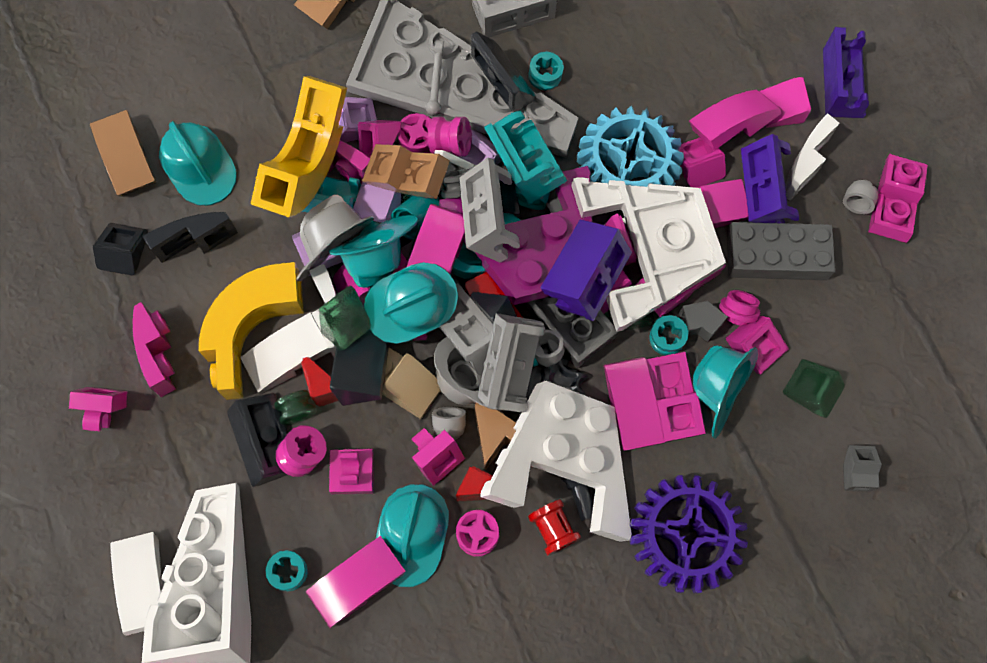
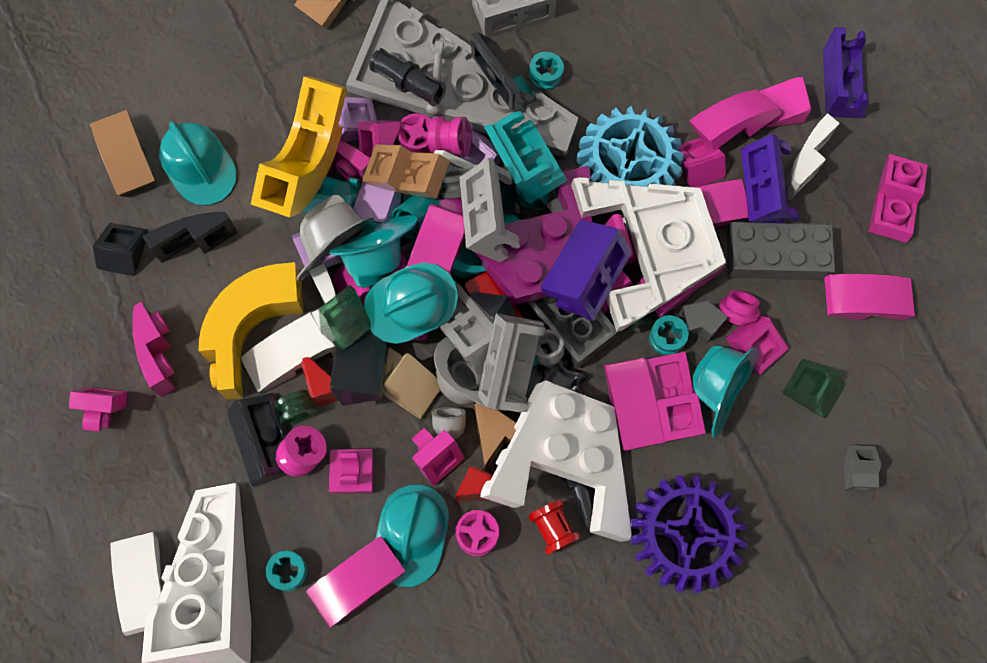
(407, 77): none -> black pin
(861, 197): light grey hinge -> none
(869, 295): none -> dark pink slope

